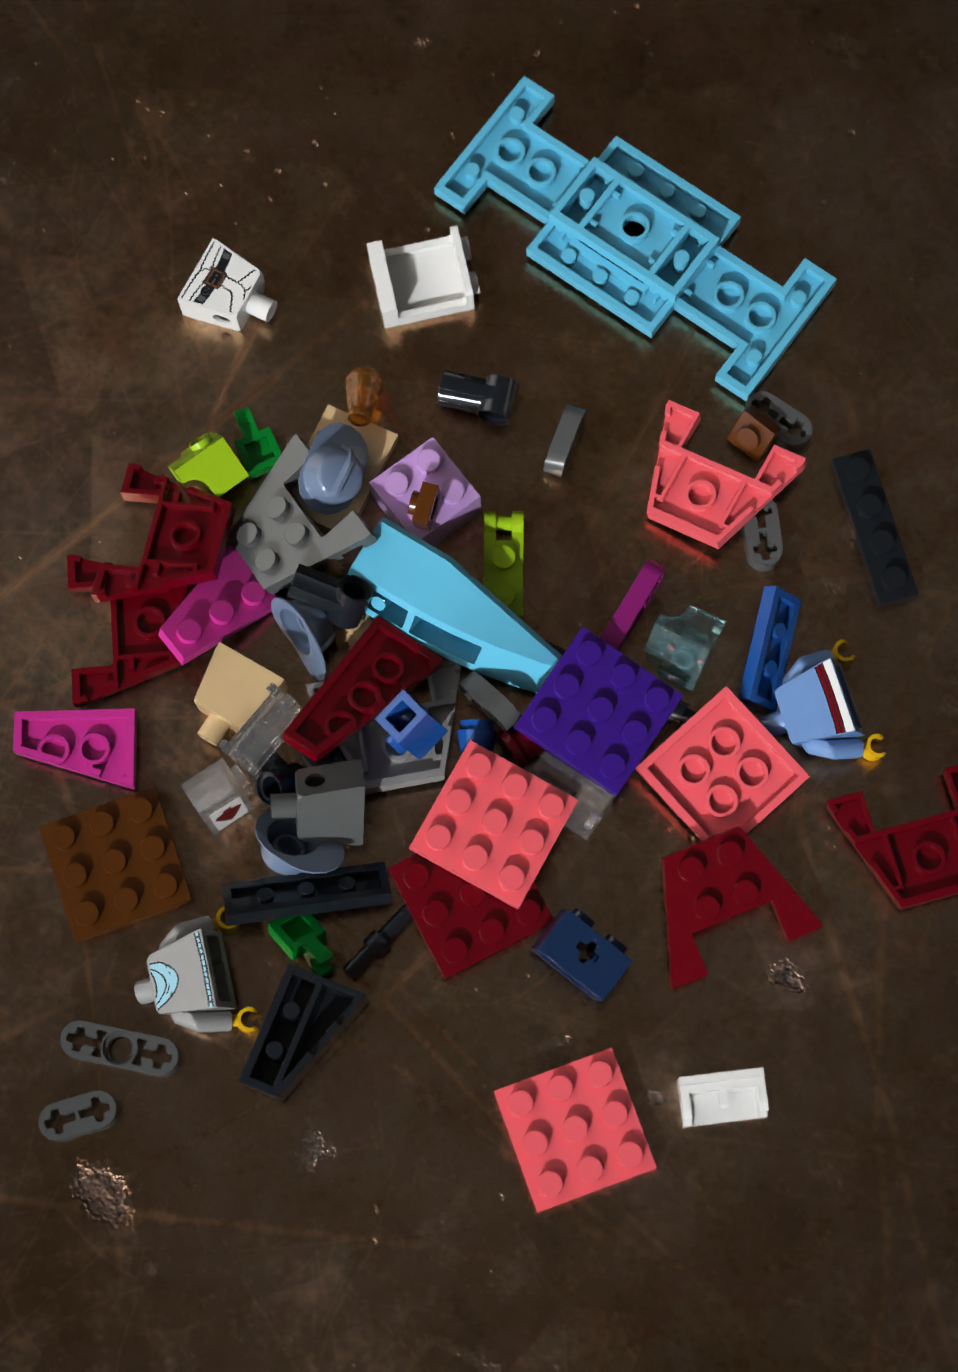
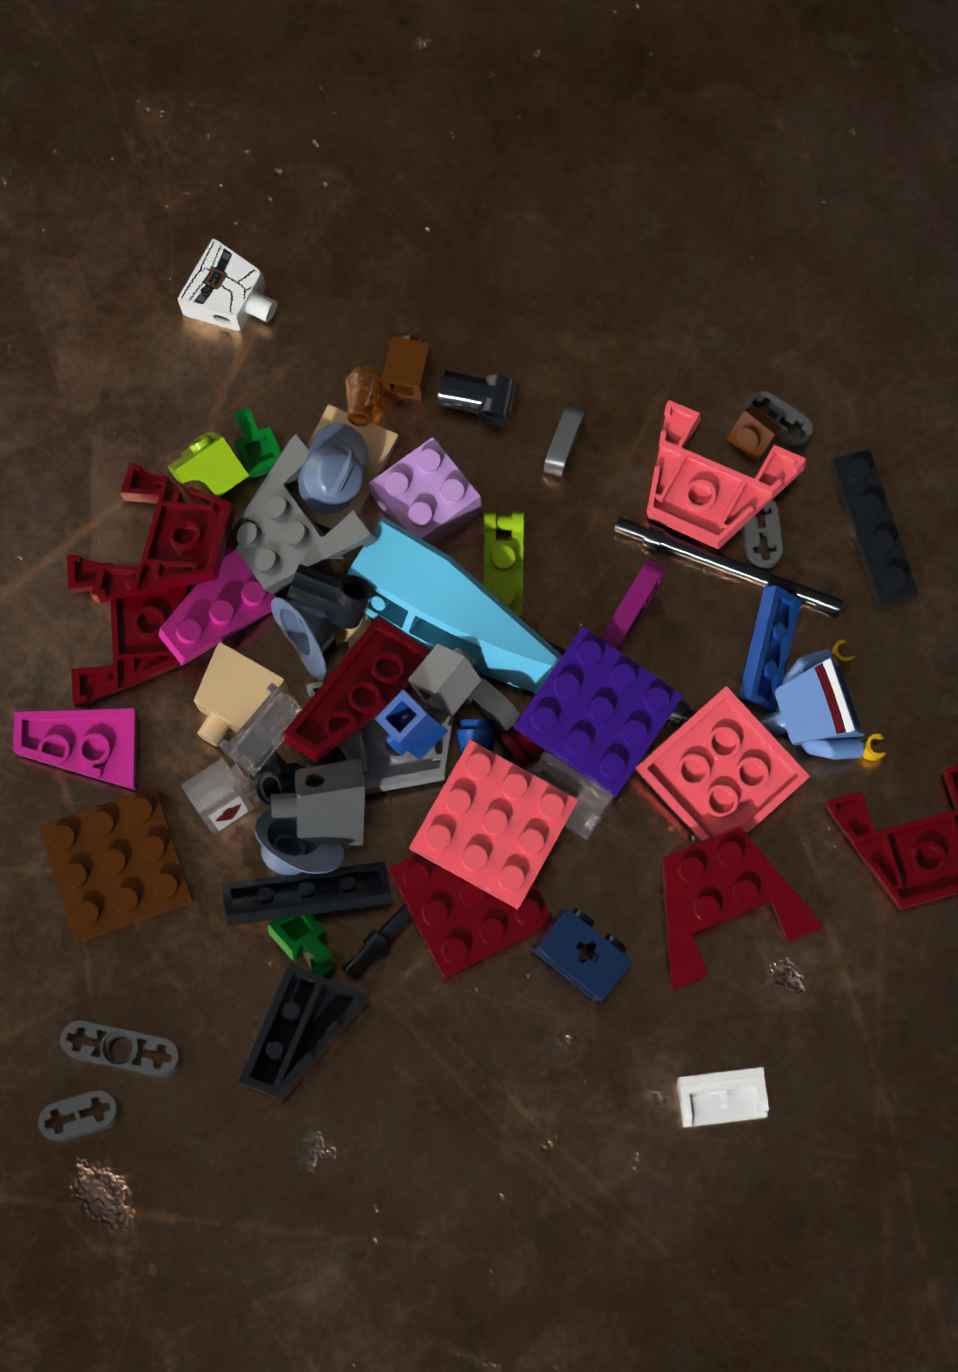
(193, 977): light grey torso -> none
(407, 367): none -> reddish brown brick
(423, 279): white panel -> none
(424, 505): reddish brown plate -> none
(445, 679): none -> light grey brick
(574, 1130): coral plate -> none
(655, 538): none -> black bar
(674, 257): medium azure piece -> none
(684, 644): clear light blue brick -> none

